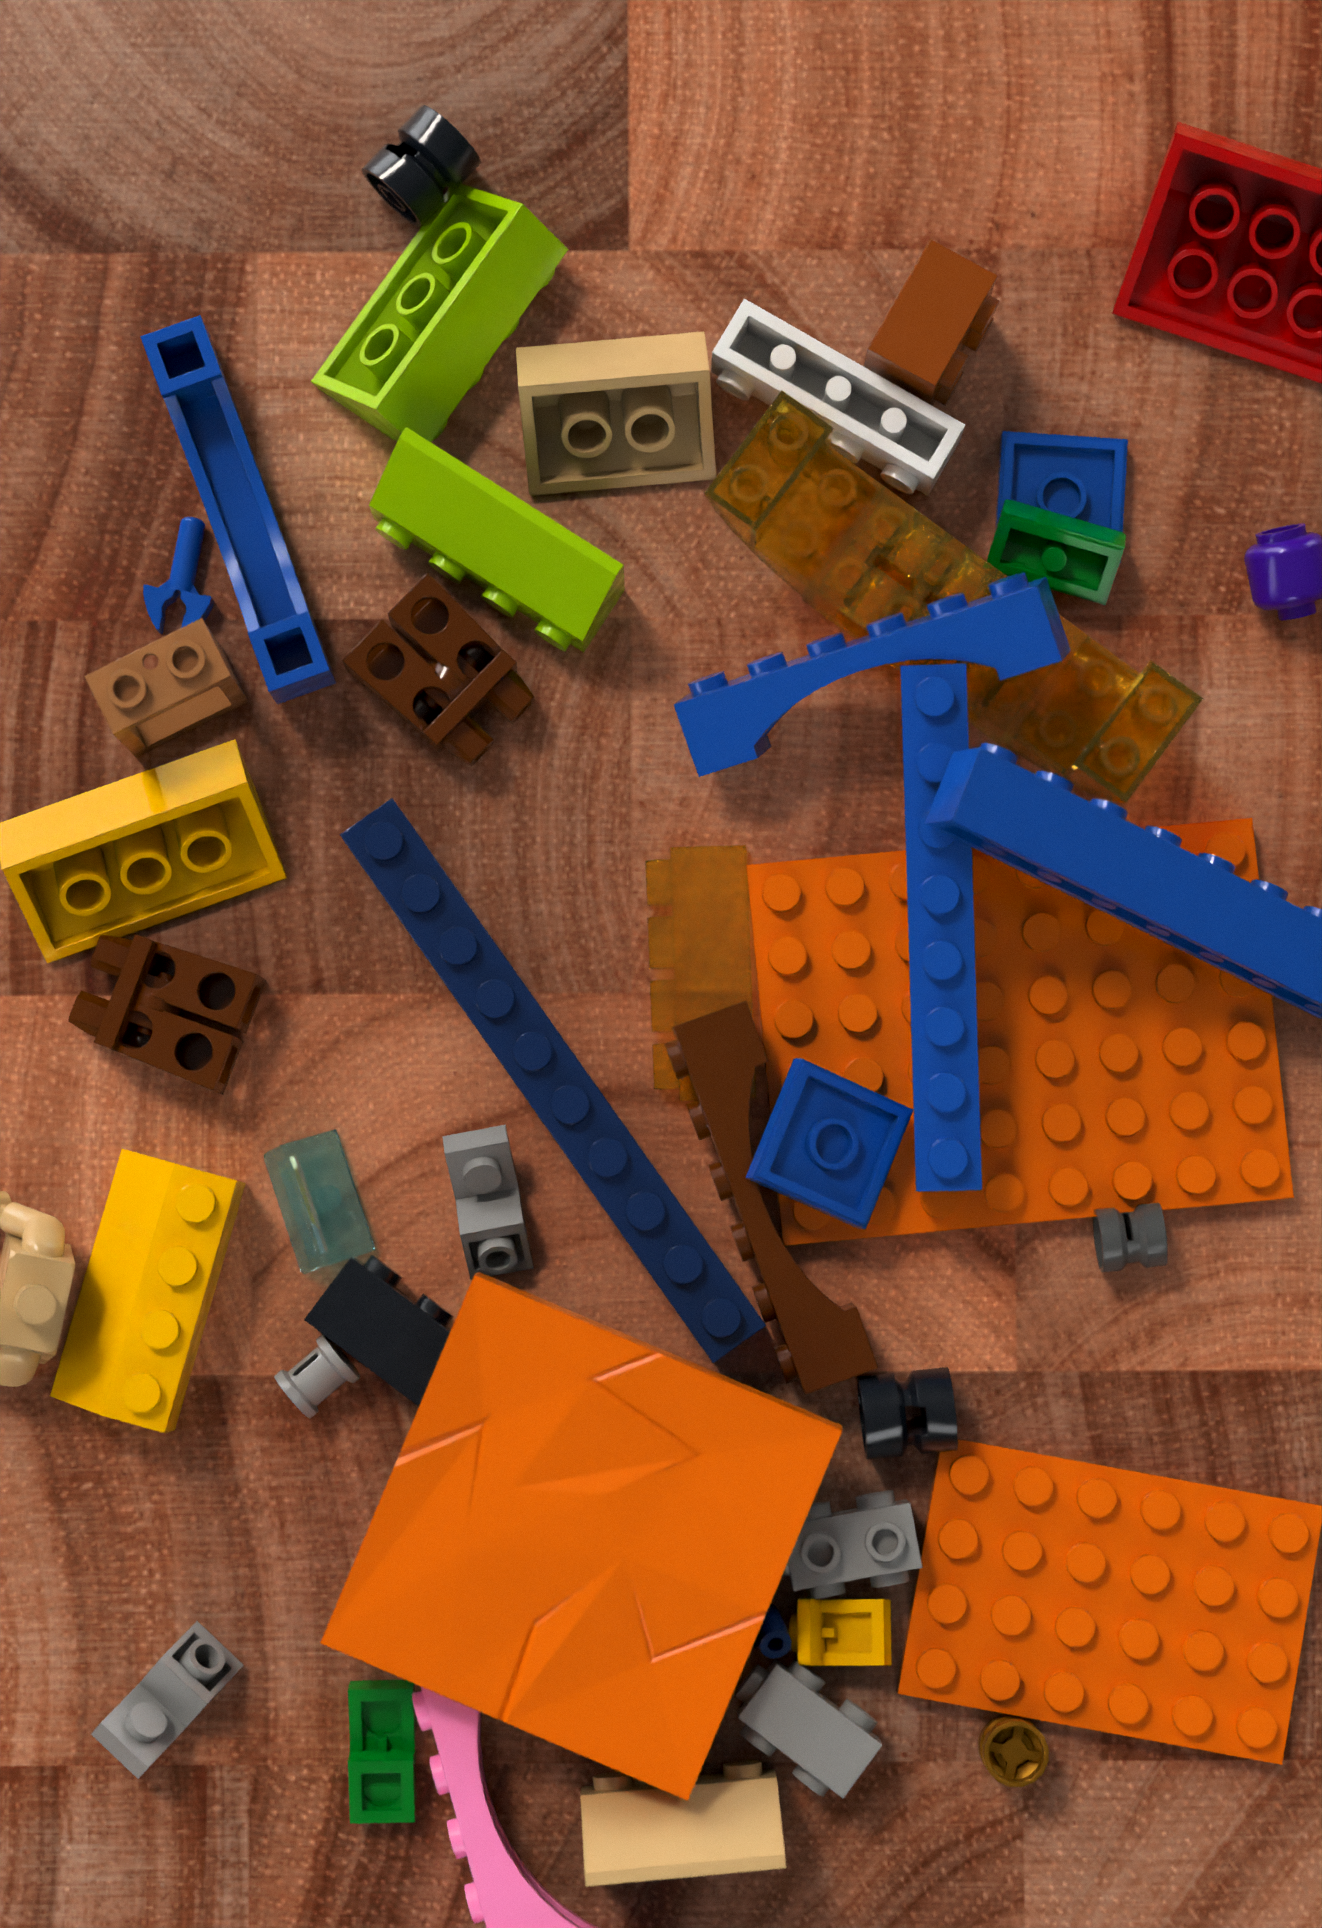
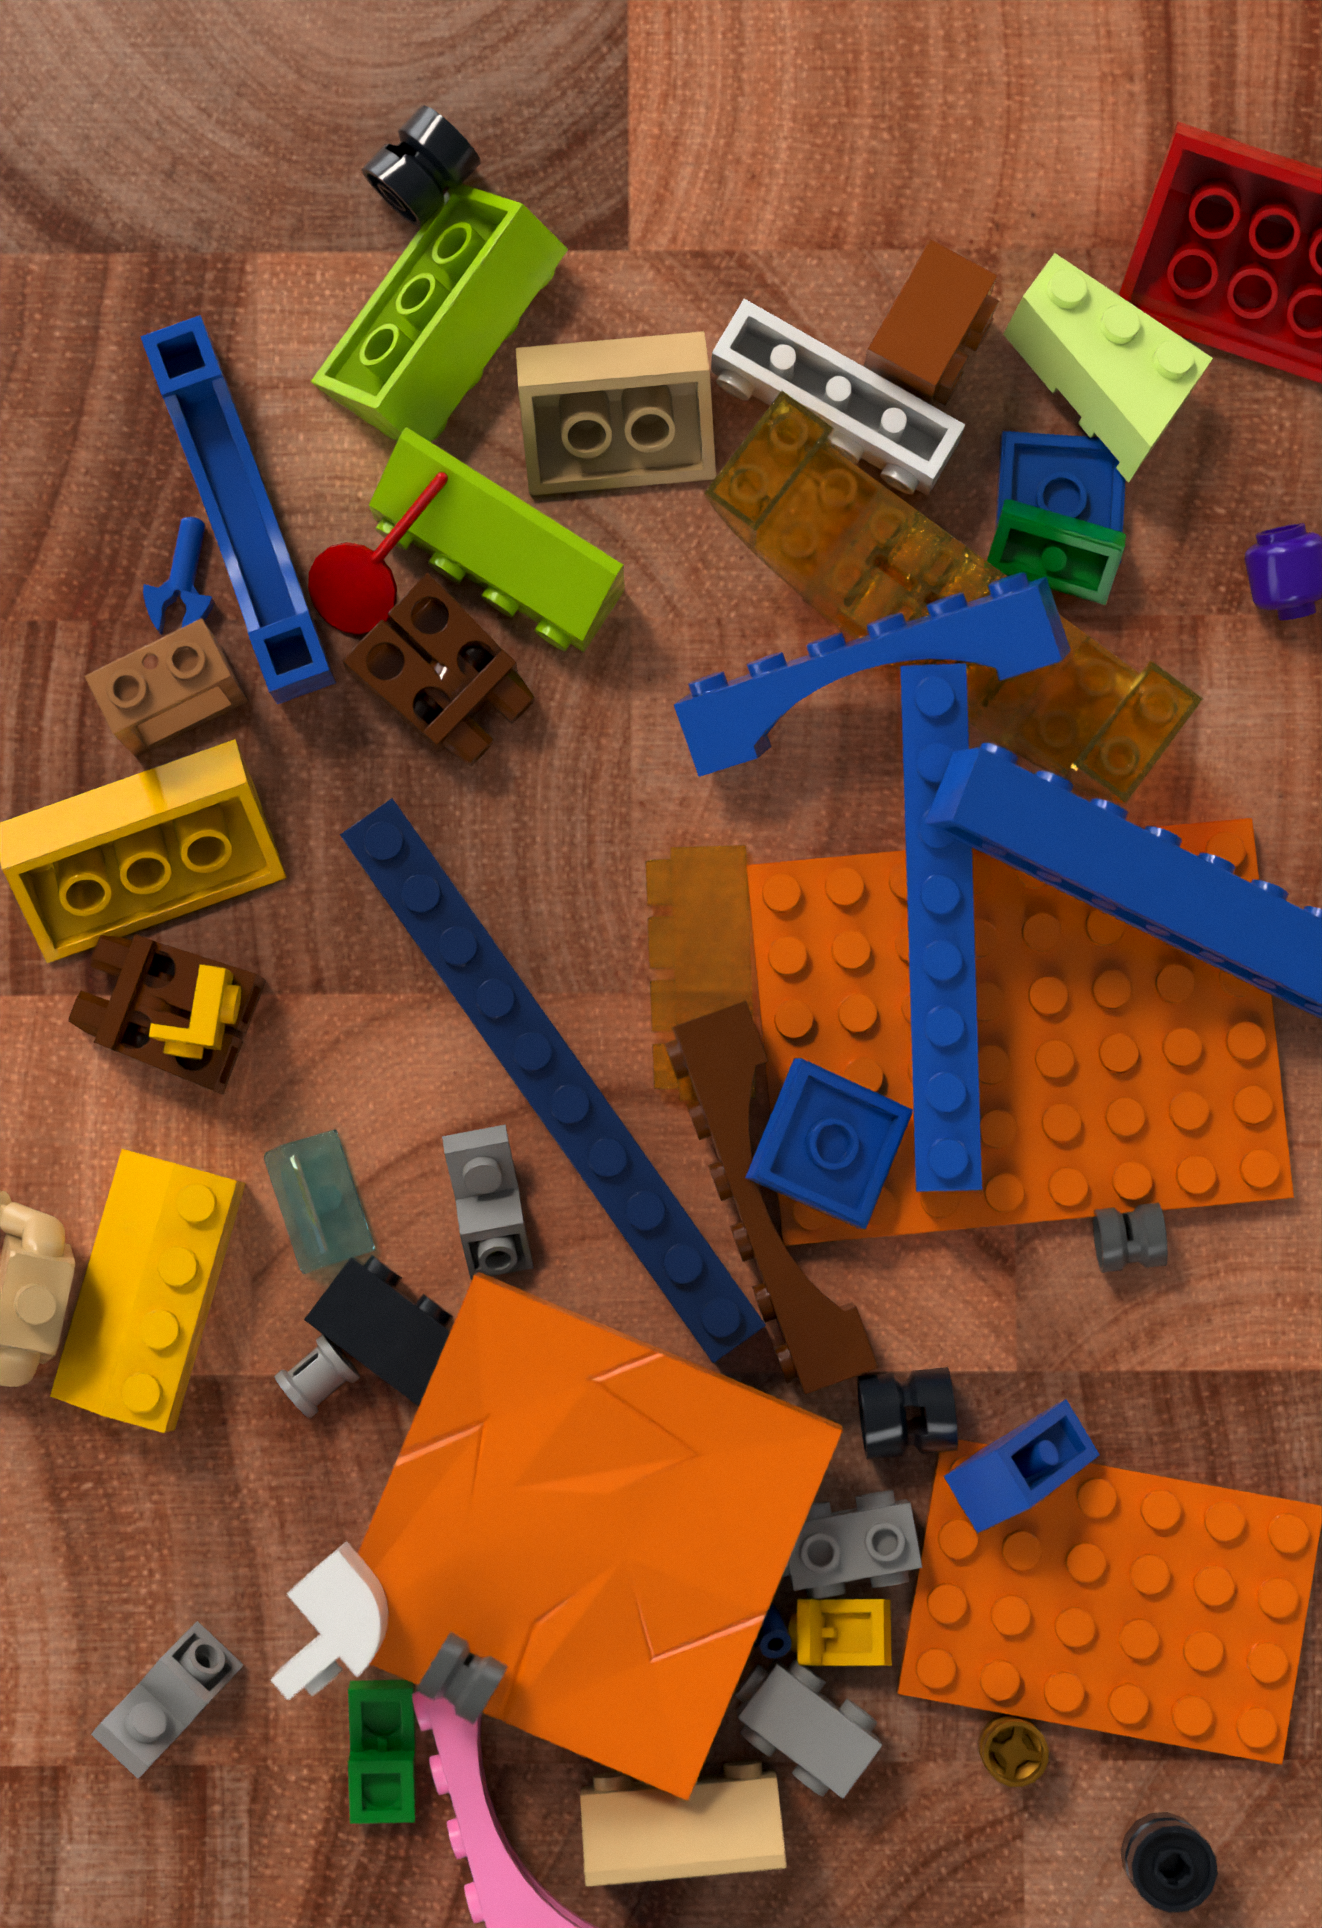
(213, 1006): none -> yellow bracket
(350, 1614): none -> white brick
(353, 583): none -> red piece
(462, 1678): none -> dark grey wheel
(1021, 1467): none -> blue slope
(1105, 359): none -> yellowish green wedge
(1168, 1862): none -> black wheel

